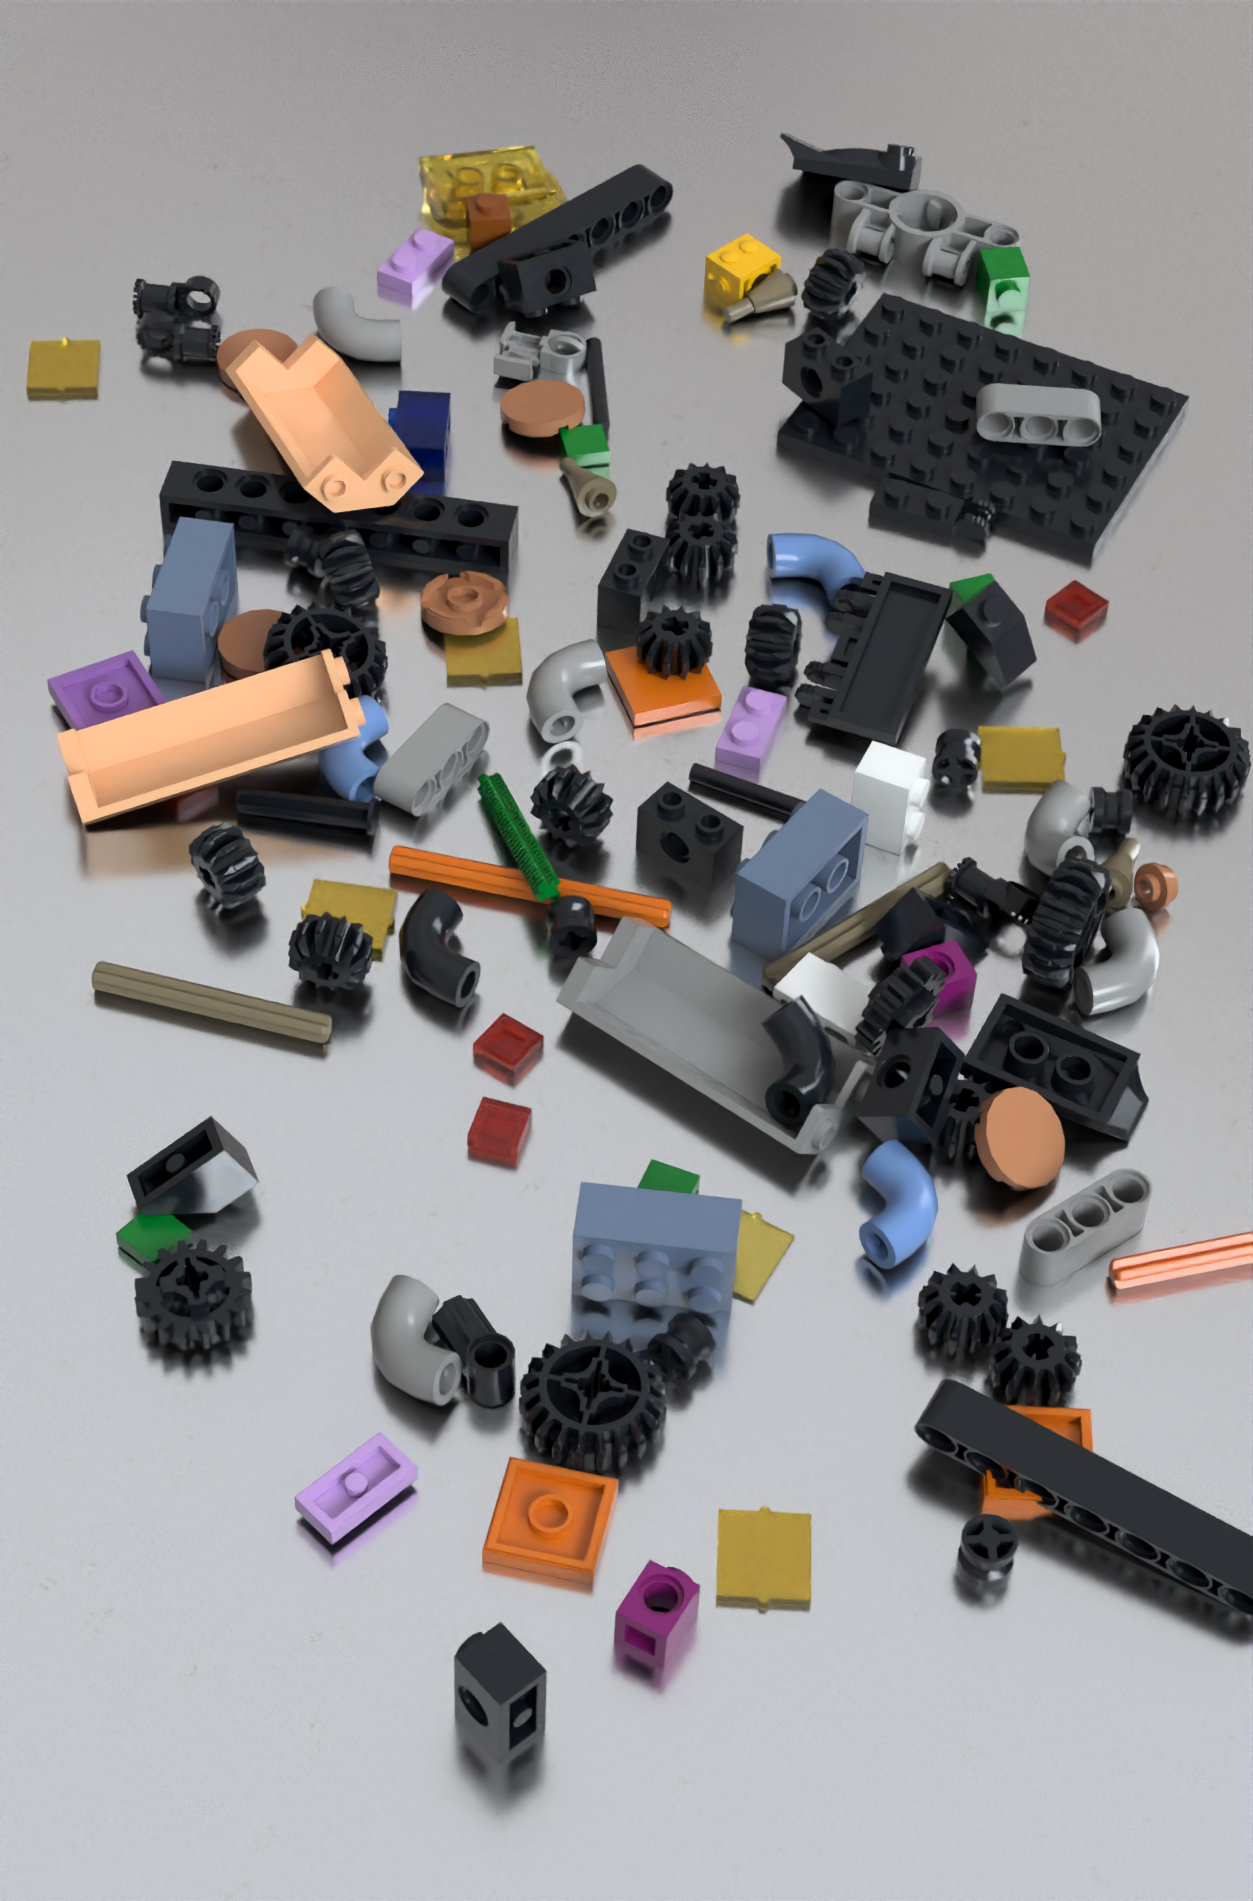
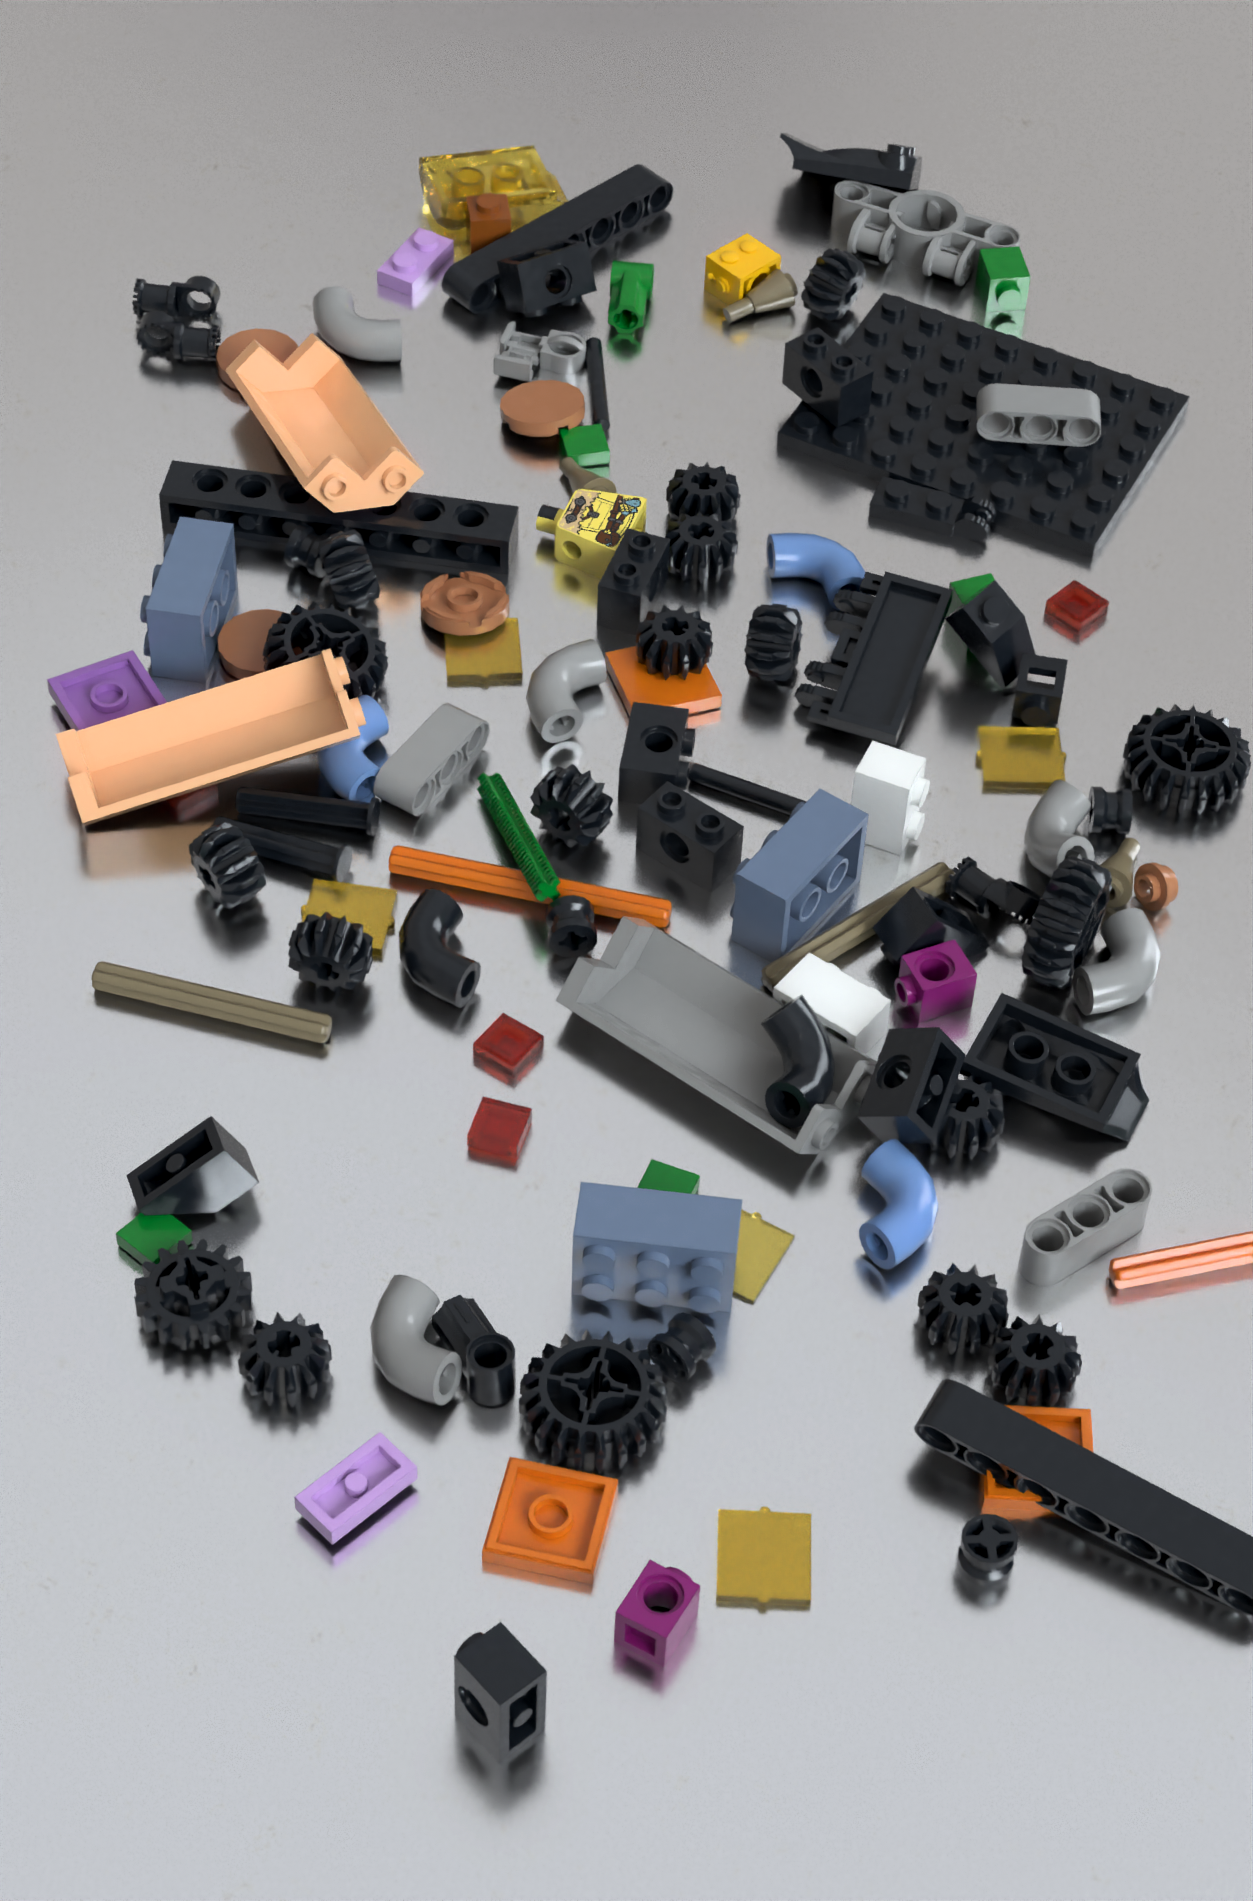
(63, 367): clear yellow piece -> none
(285, 1359): none -> black gear
(296, 850): none -> black axle
(424, 428): clear blue brick -> none
(591, 527): none -> light yellow torso
(629, 291): none -> green piece
(654, 751): none -> black brick
(751, 728): lavender plate -> none
(900, 1001): black gear -> none
(957, 758): black wheel -> none
(1020, 1139): nougat tile -> none
(1037, 701): none -> black brick

